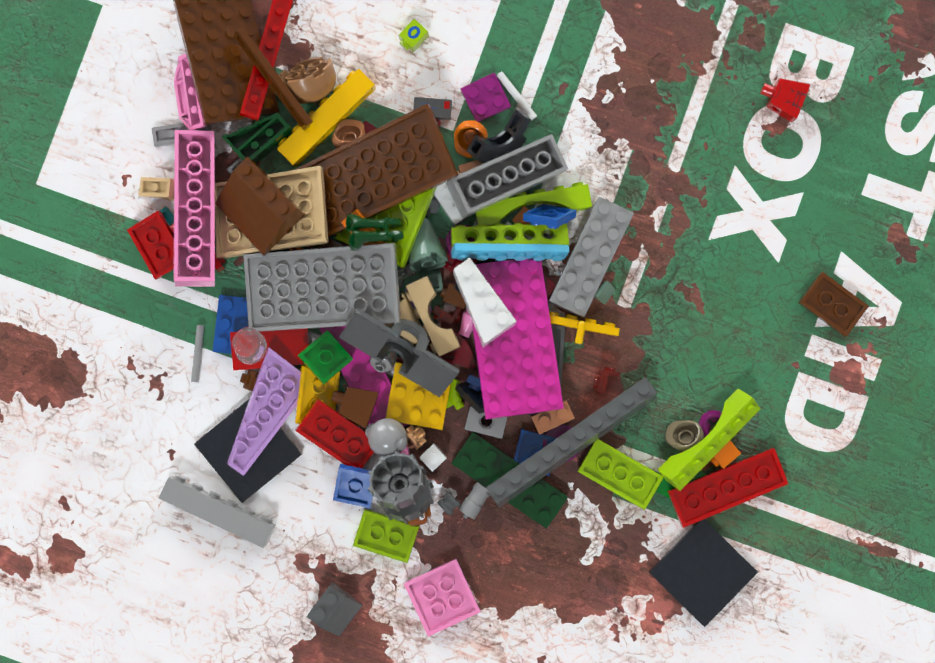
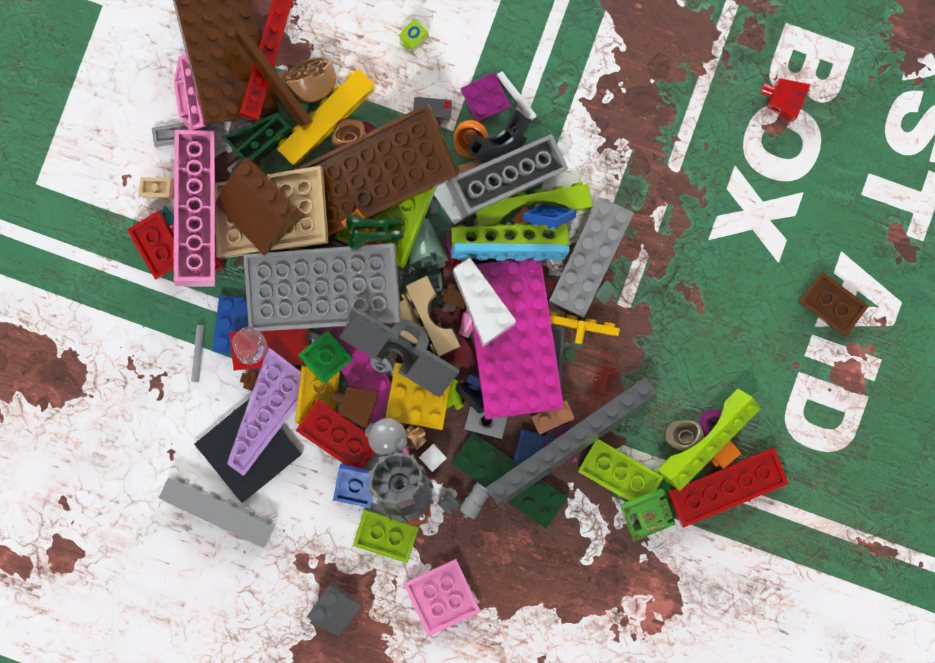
(652, 513): none -> bright green container
(703, 572): black tile -> none

